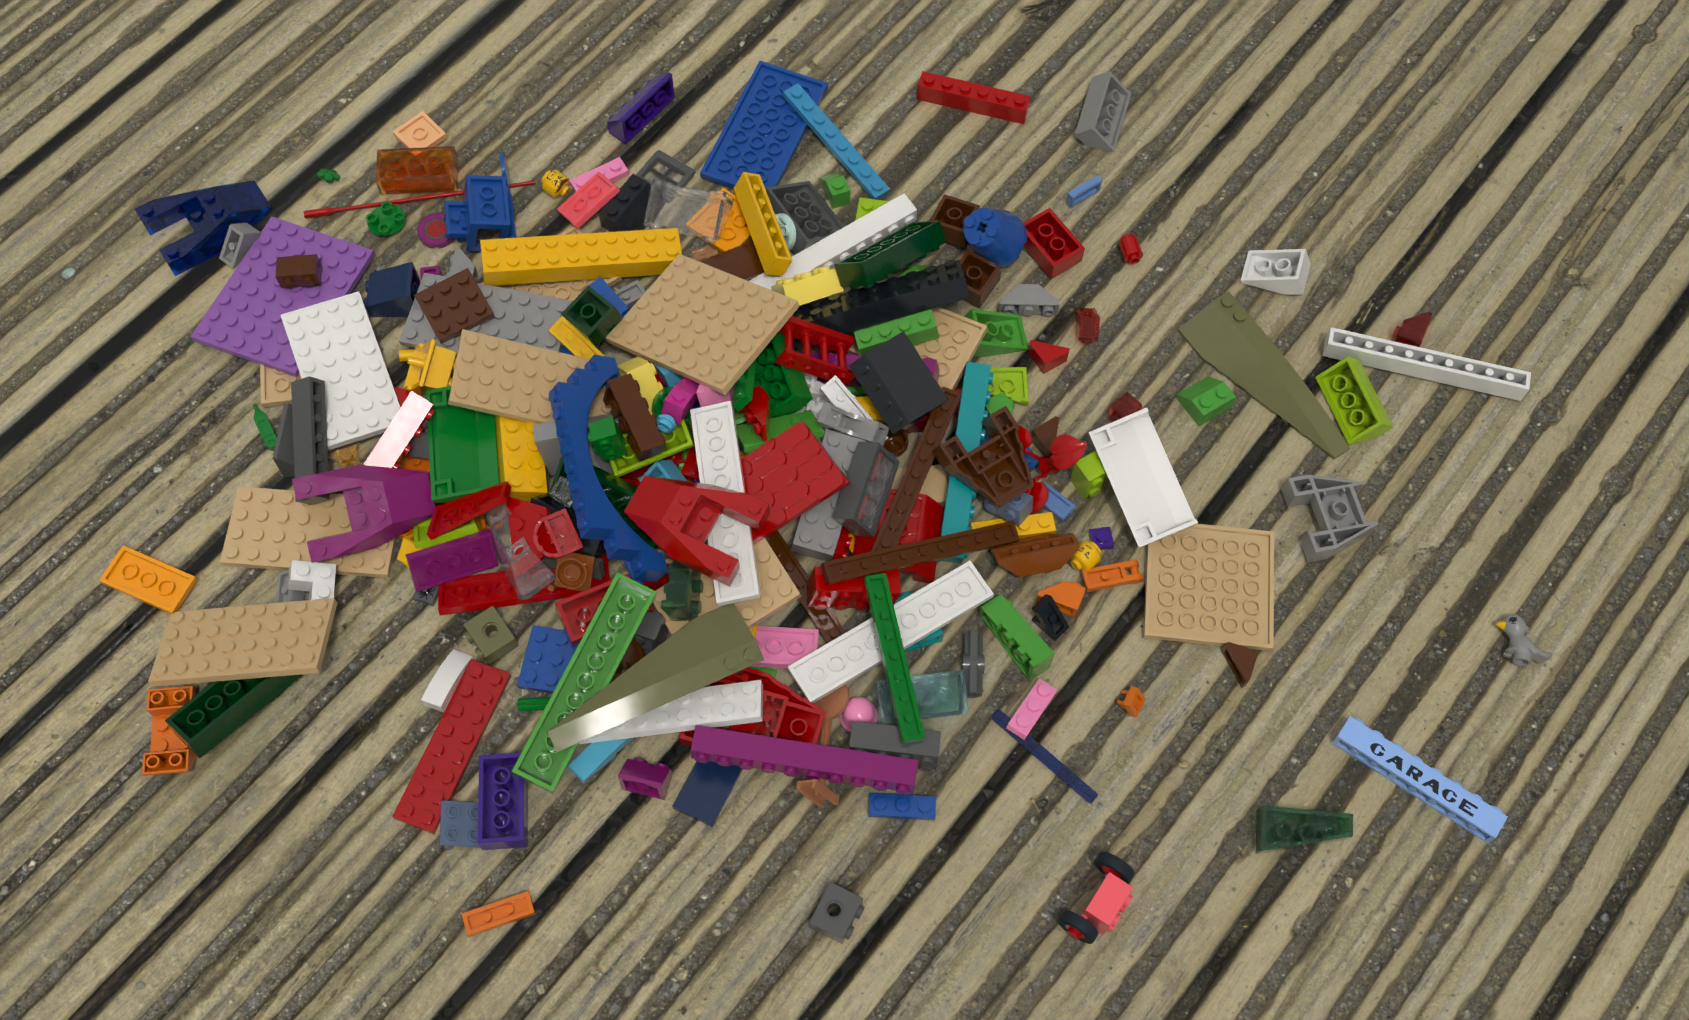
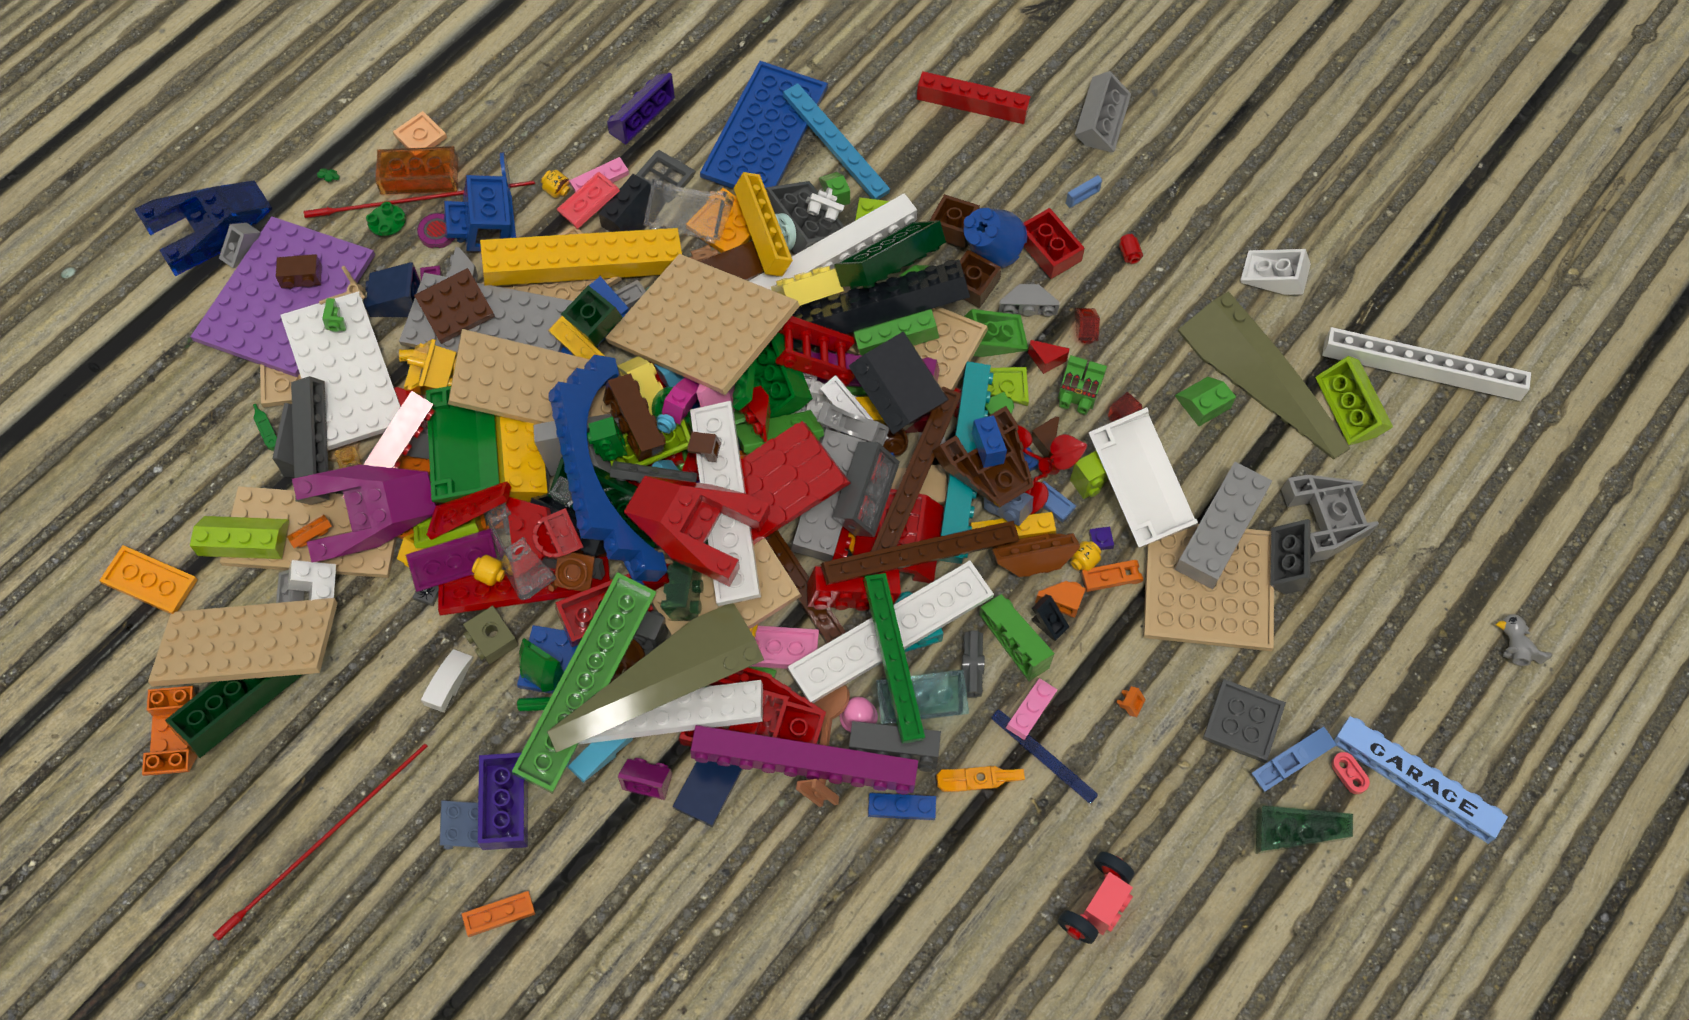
(237, 917): none -> red piece
(239, 537): none -> lime slope
(317, 527): none -> orange plate
(331, 316): none -> bright green bracket
(352, 287): none -> tan plant
(452, 746): red plate -> none
(488, 570): none -> yellow head
(539, 666): none -> green slope
(628, 471): none -> dark grey plate
(704, 444): none -> reddish brown panel
(824, 201): none -> white hips
(841, 926): dark grey brick -> none
(965, 779): none -> light orange piece
(989, 441): none -> blue brick
(1077, 391): none -> bright green hips
(1223, 525): none -> light grey brick
(1240, 661): reddish brown slope -> none
(1244, 720): none -> dark grey plate
(1290, 556): none -> dark grey slope
(1293, 759): none -> medium blue slope
(1351, 773): none -> coral plate
(1412, 329): clear red slope -> none

